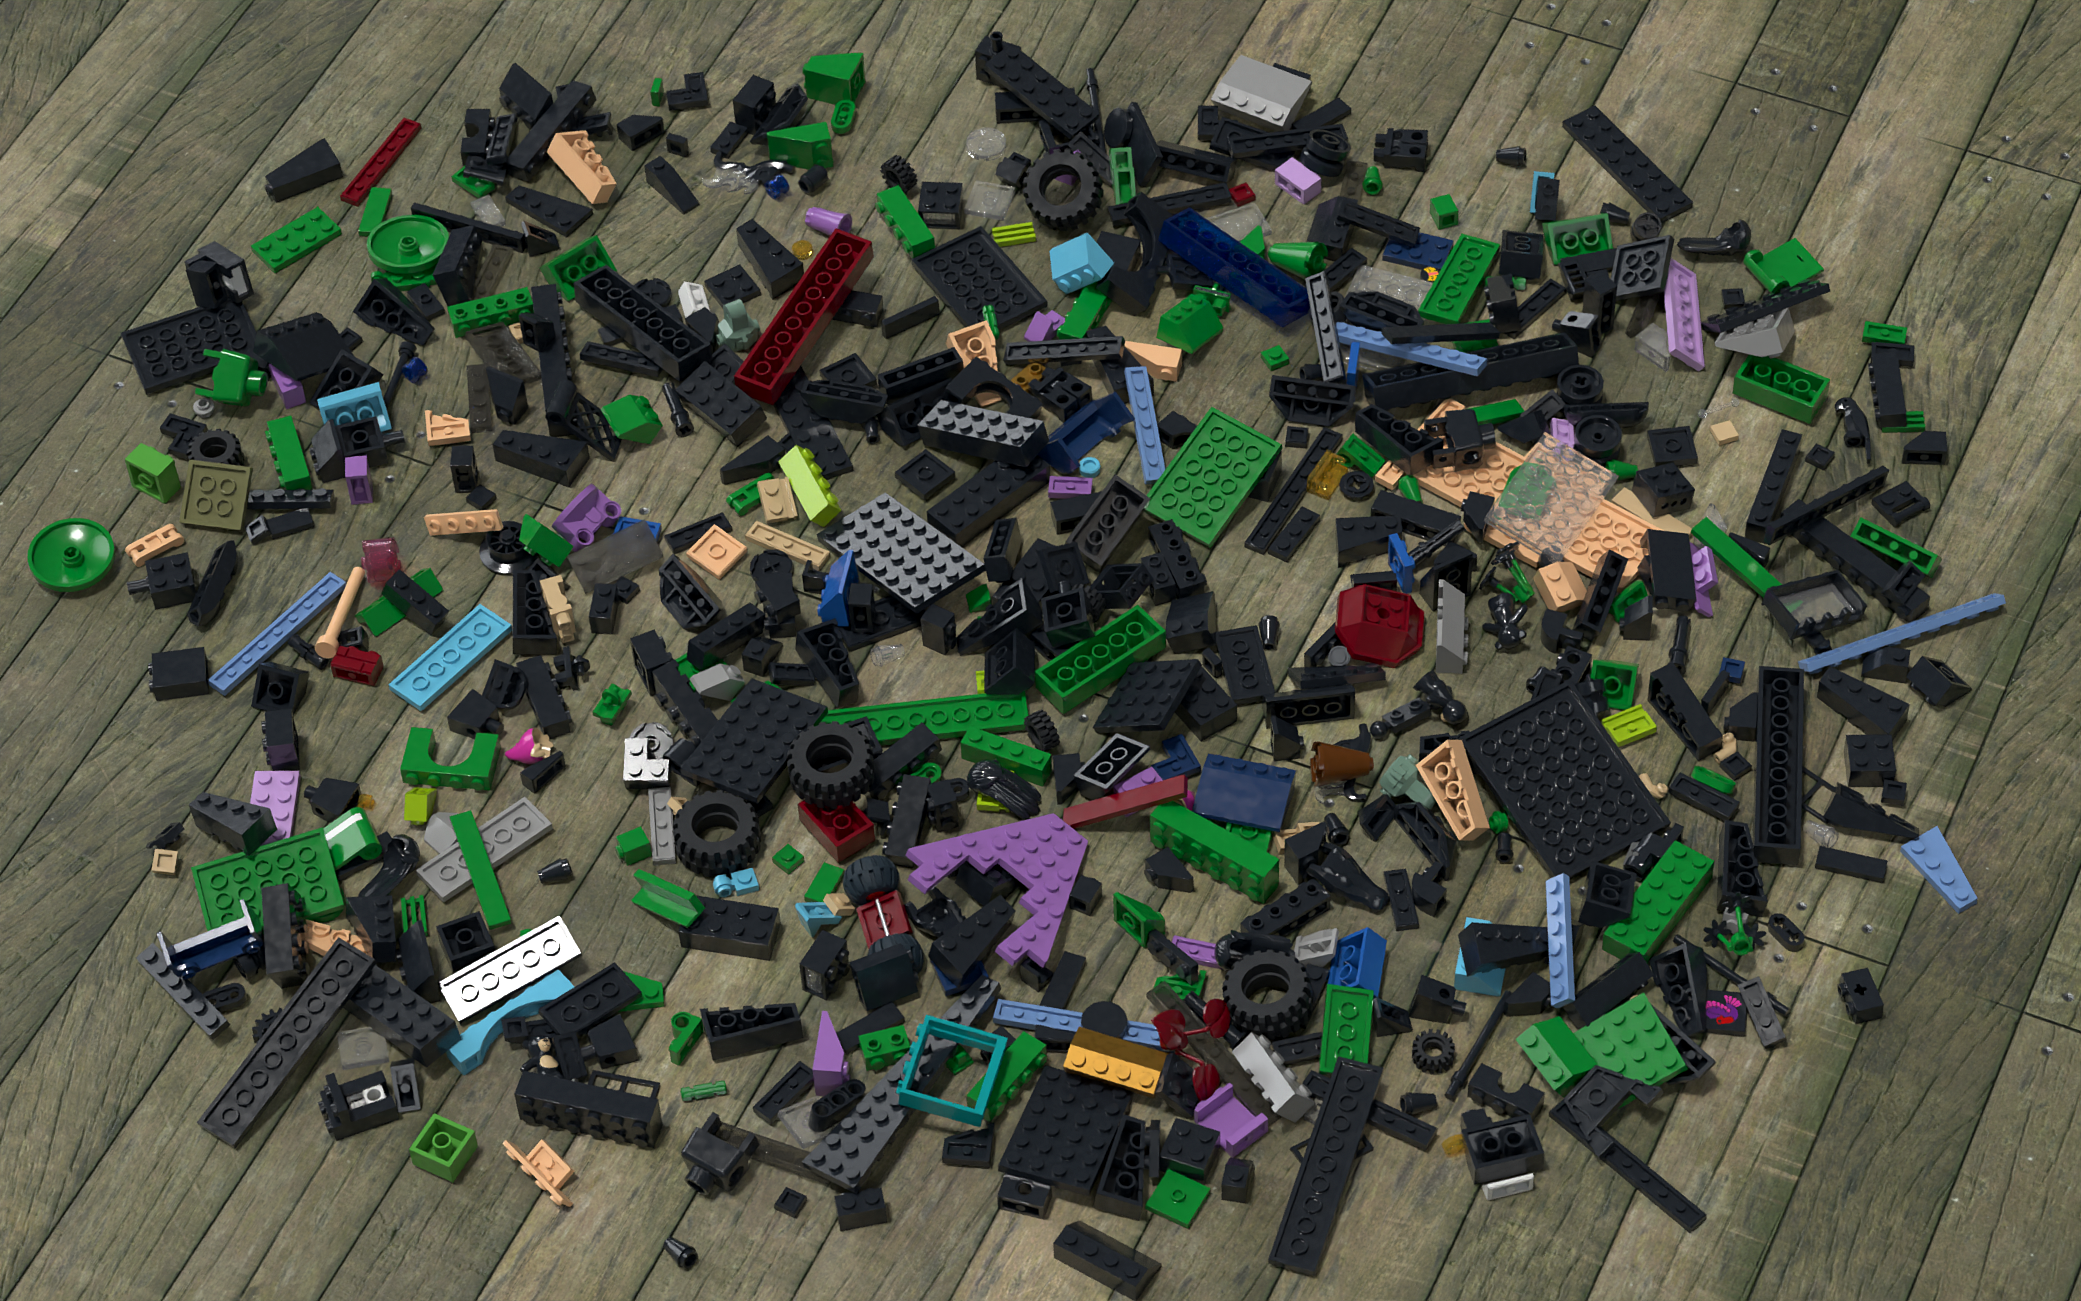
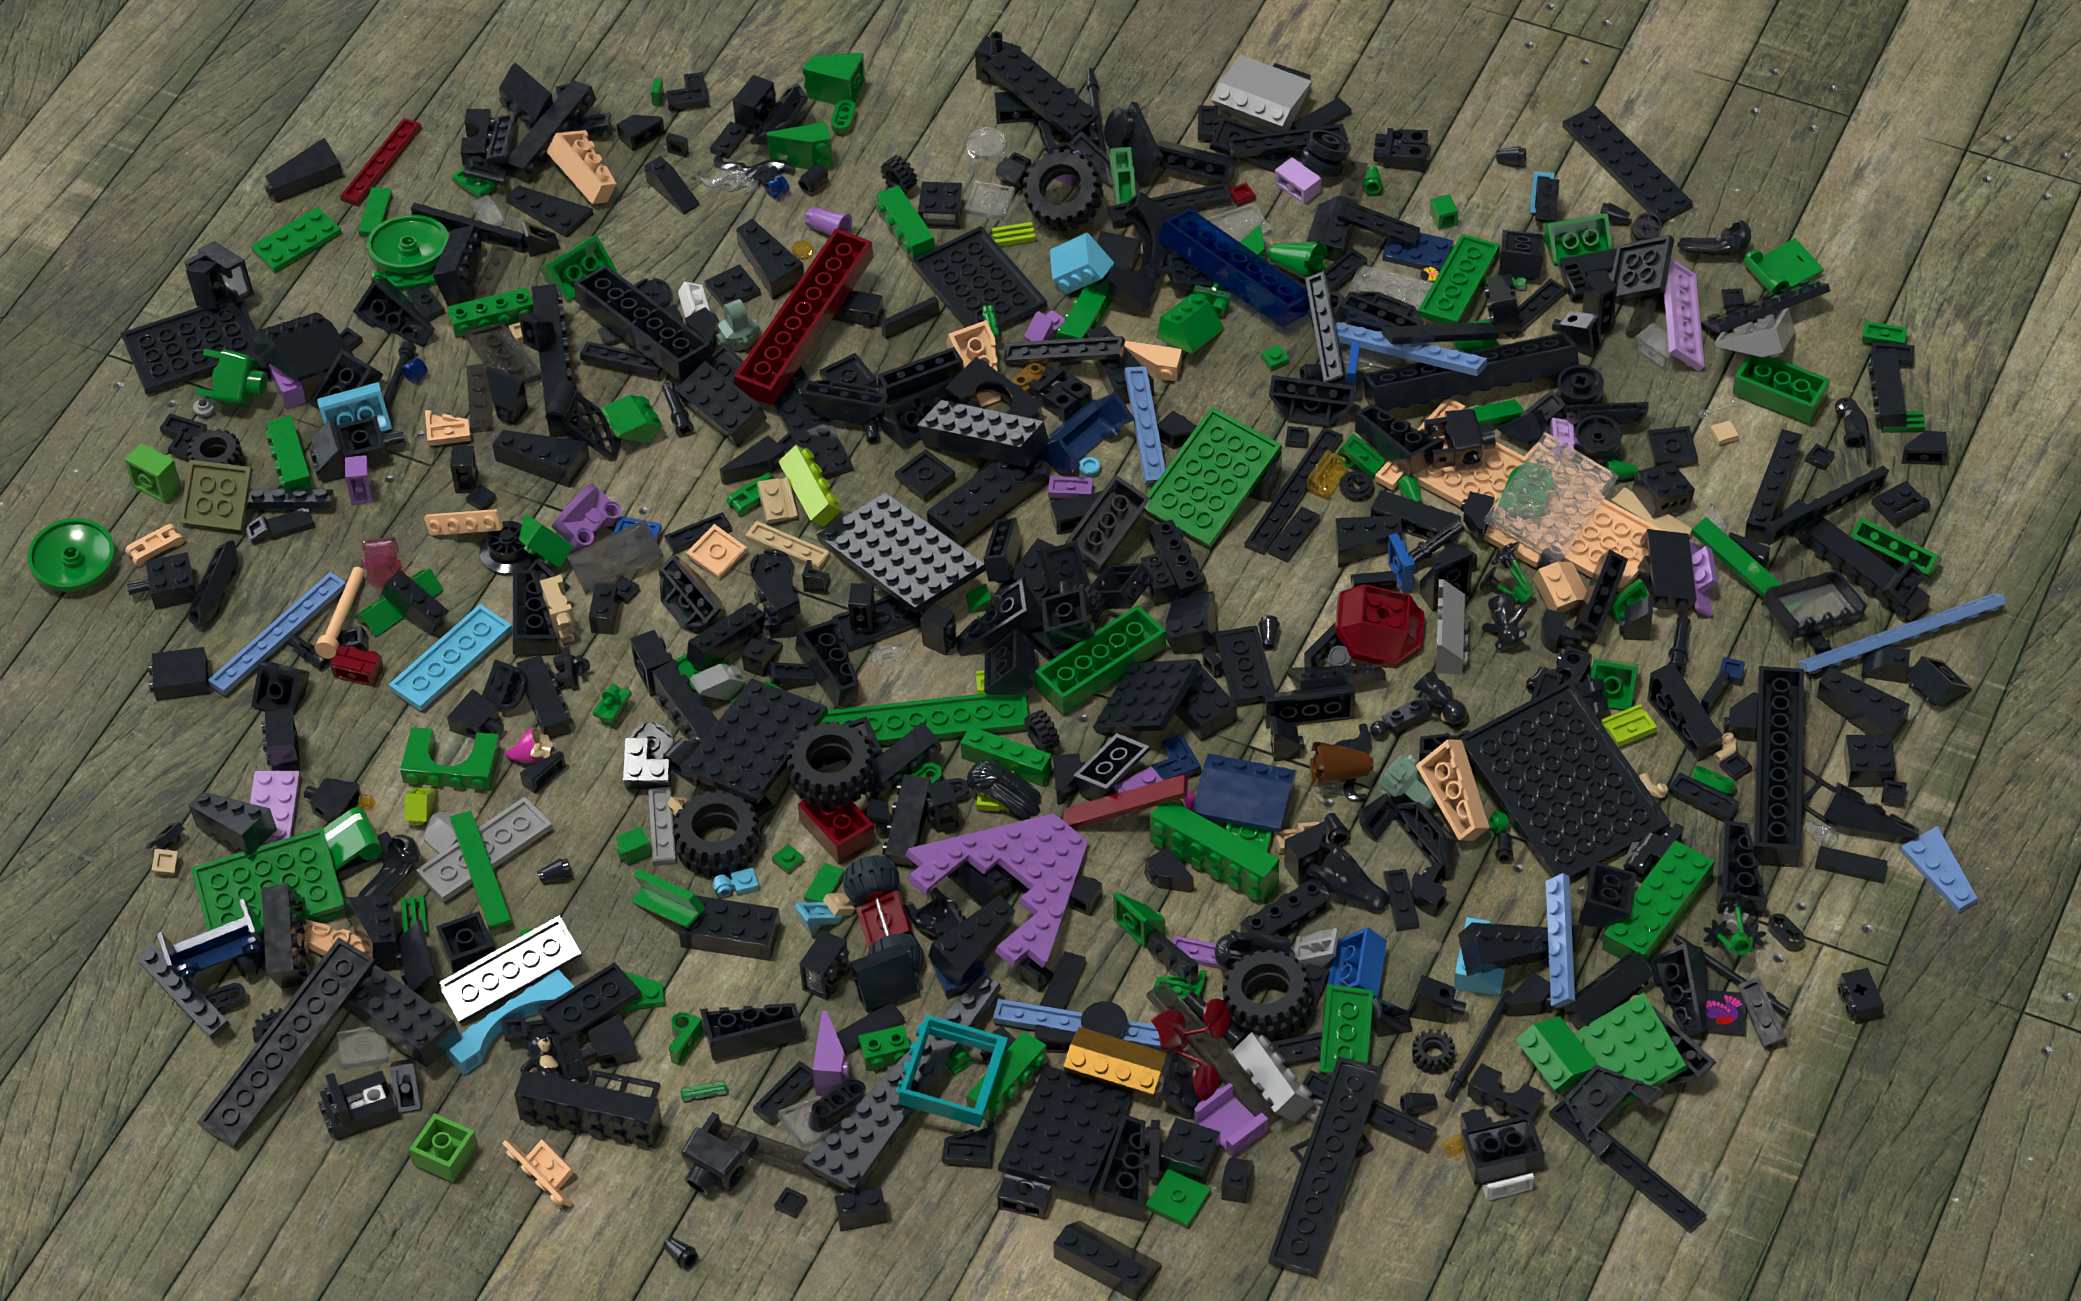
(837, 590): blue slope -> none

